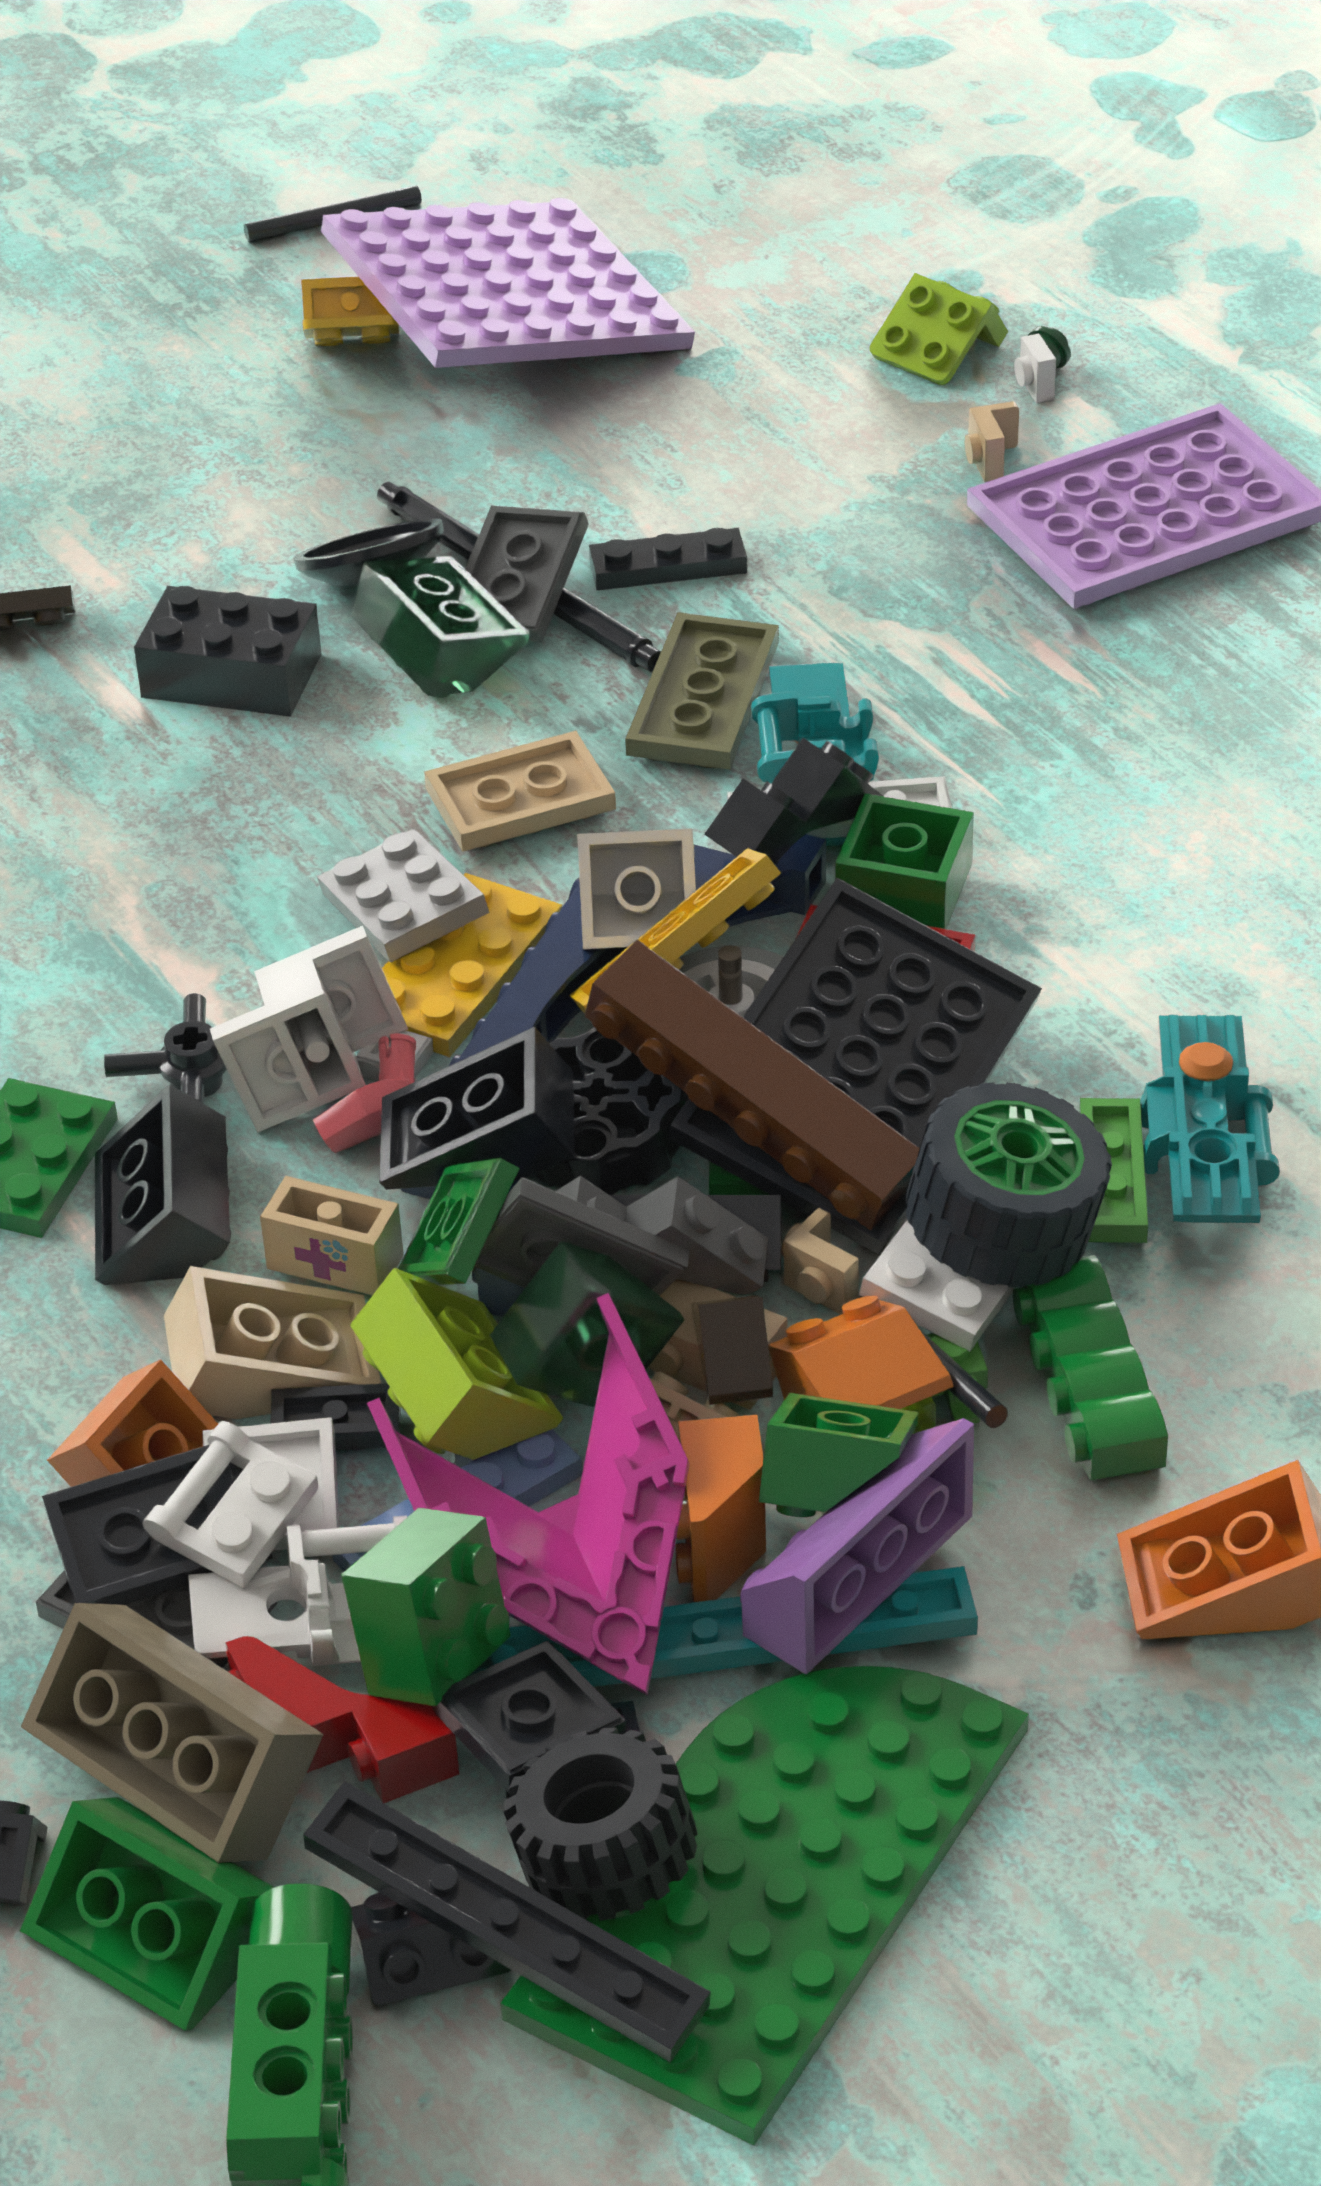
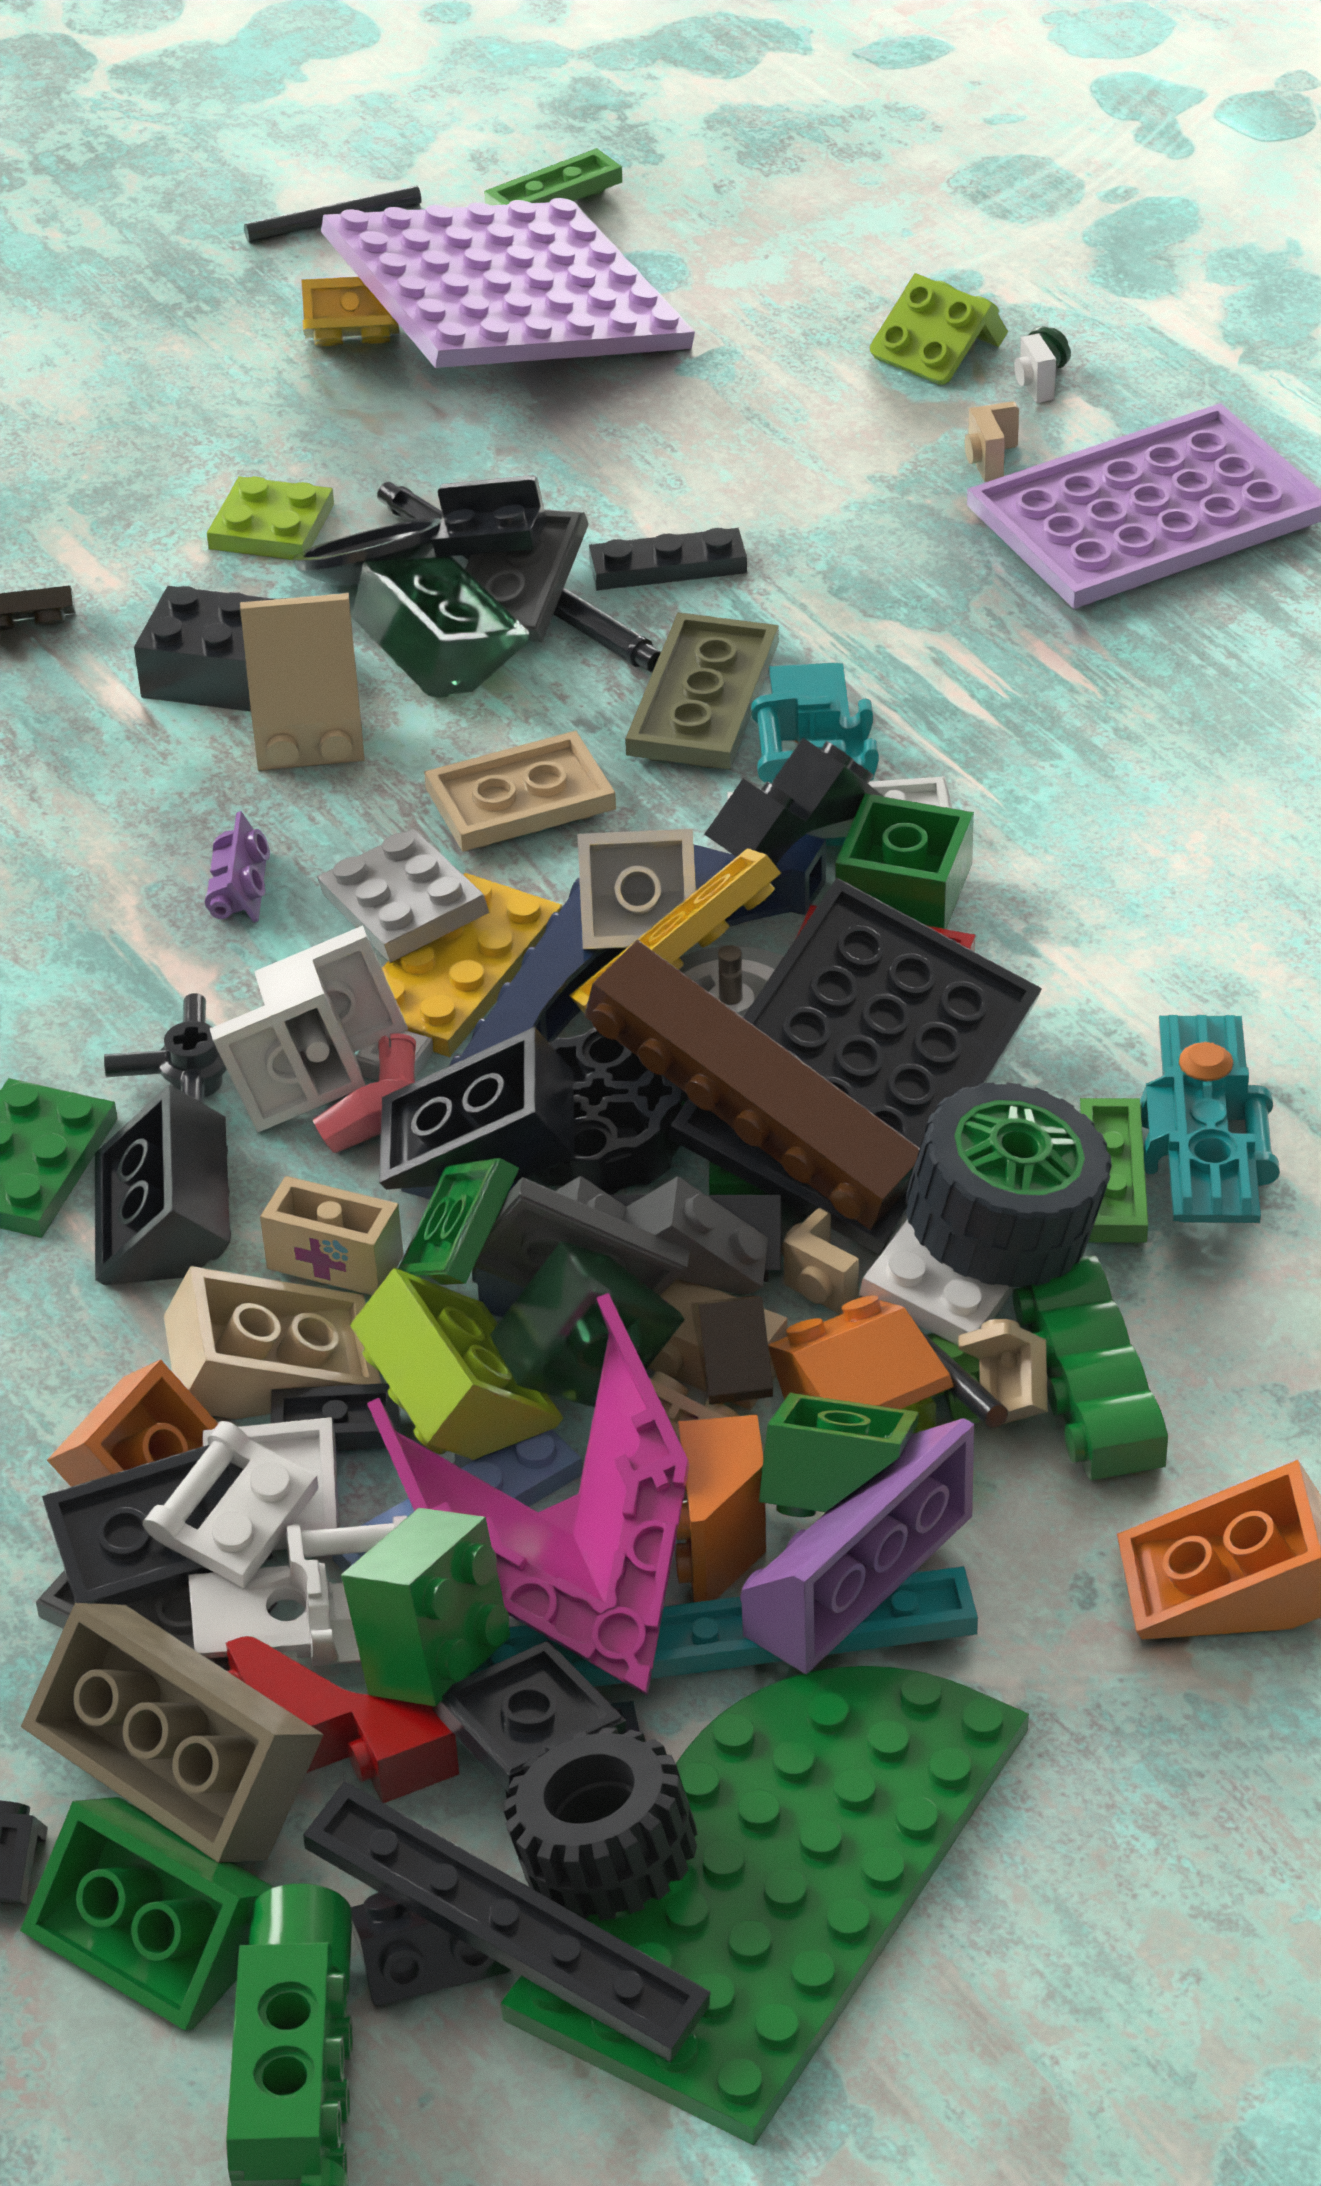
(238, 871): none -> medium lavender hinge
(270, 517): none -> lime plate
(302, 681): none -> tan slope
(489, 516): none -> black bracket
(569, 179): none -> bright green plate
(1010, 1366): none -> tan bracket

